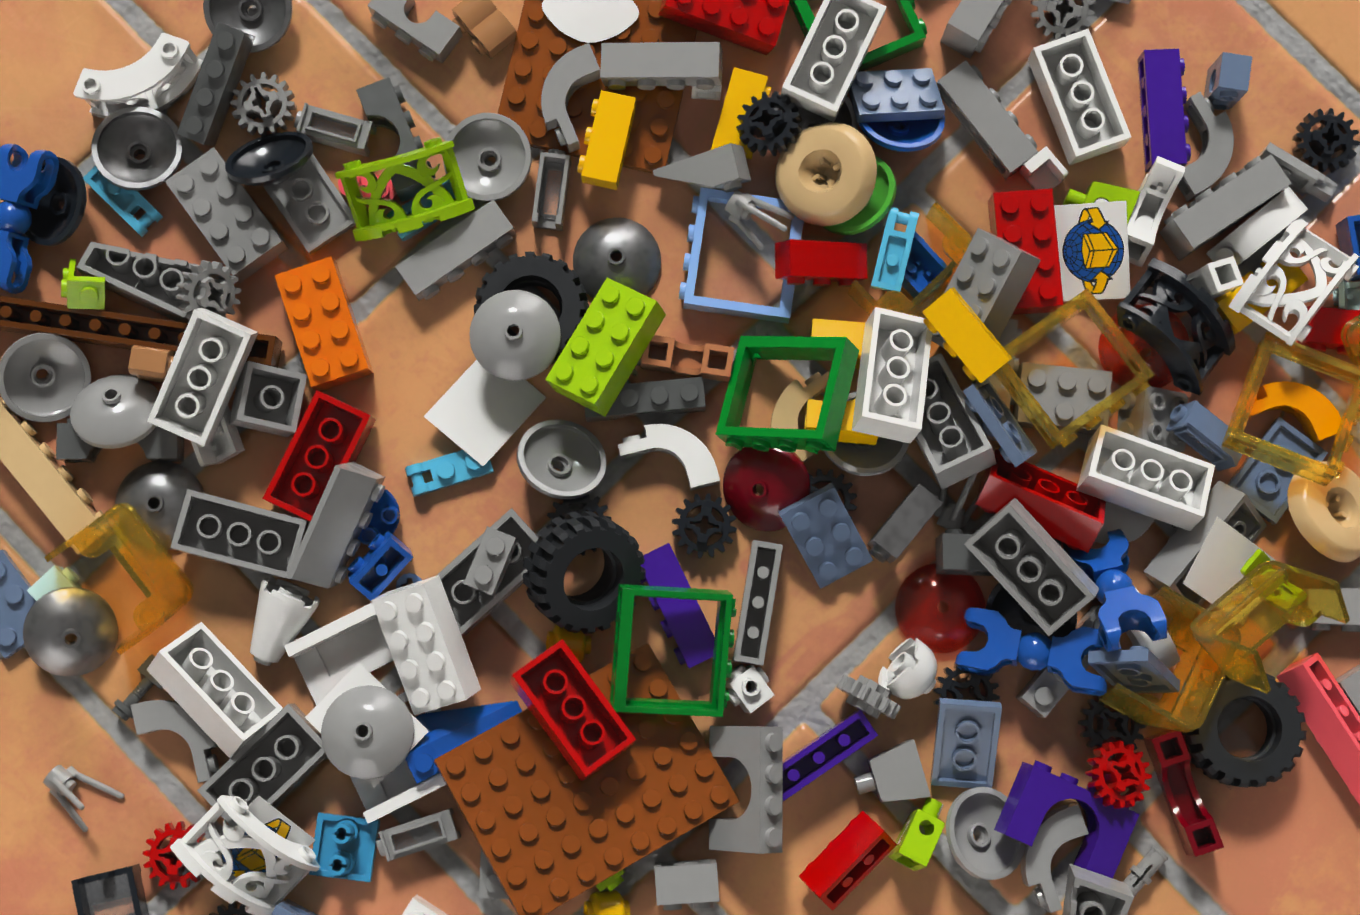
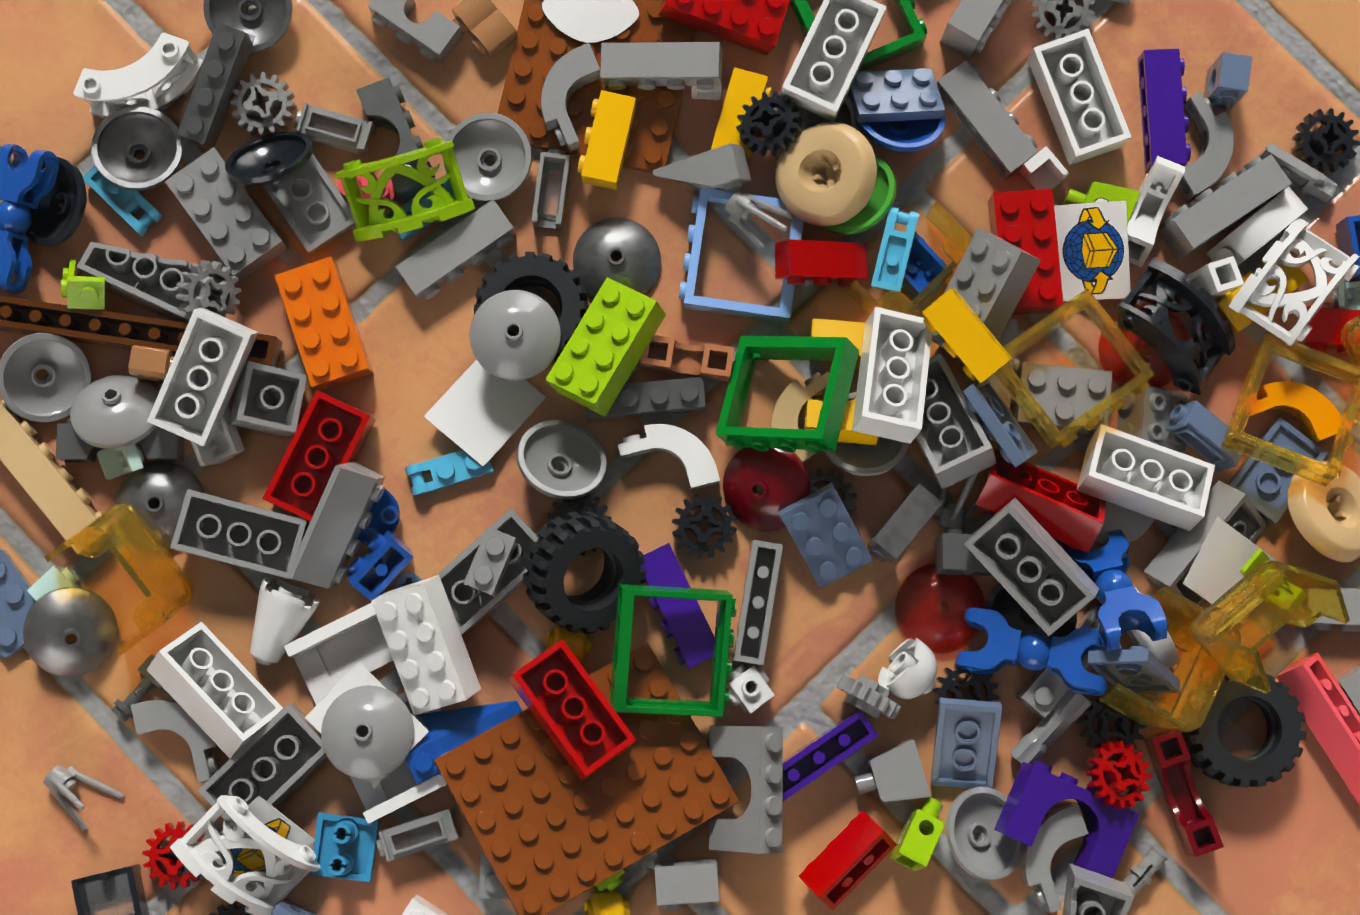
(120, 460): none -> light aqua bracket
(1046, 732): none -> light grey axle

